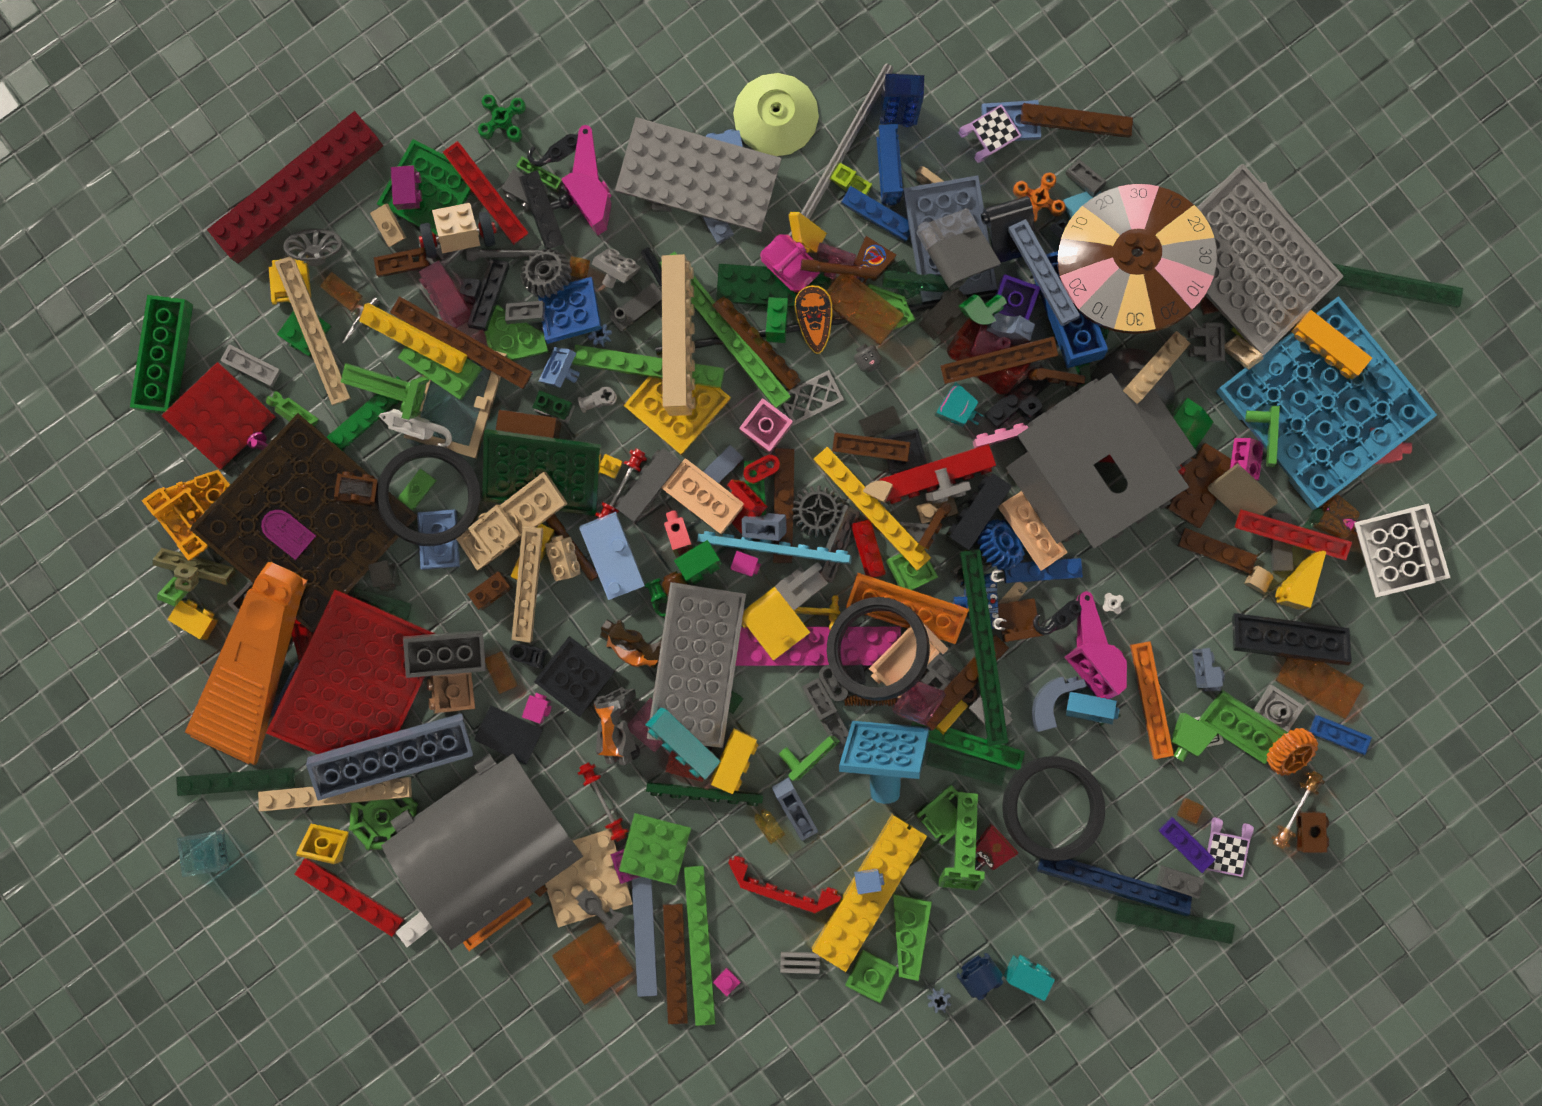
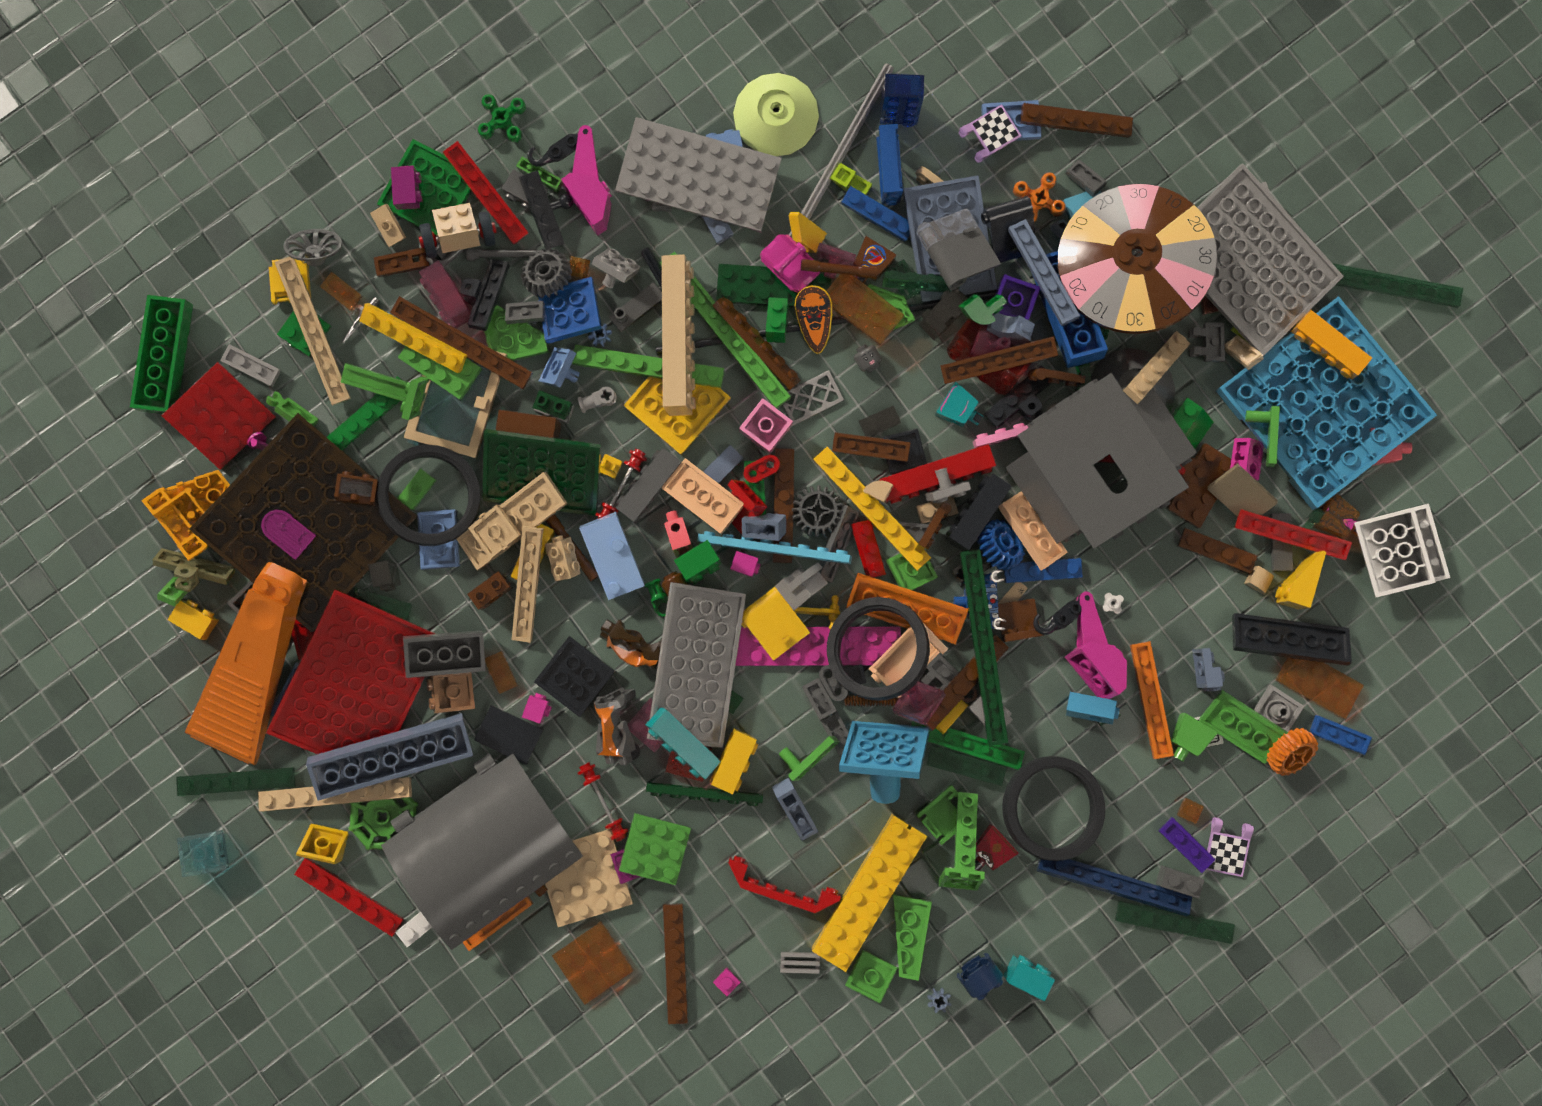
(295, 187): dark red brick -> none
(415, 427): white plate -> none
(530, 655): black piece -> none
(593, 906): dark grey piece -> none
(644, 937): sand blue tile -> none
(699, 945): bright green plate -> none
(769, 827): clear yellow piece -> none
(868, 881): medium blue brick -> none
(1043, 704): sand blue arch -> none
(1305, 822): reddish brown brick -> none
(1310, 786): clear orange axle -> none

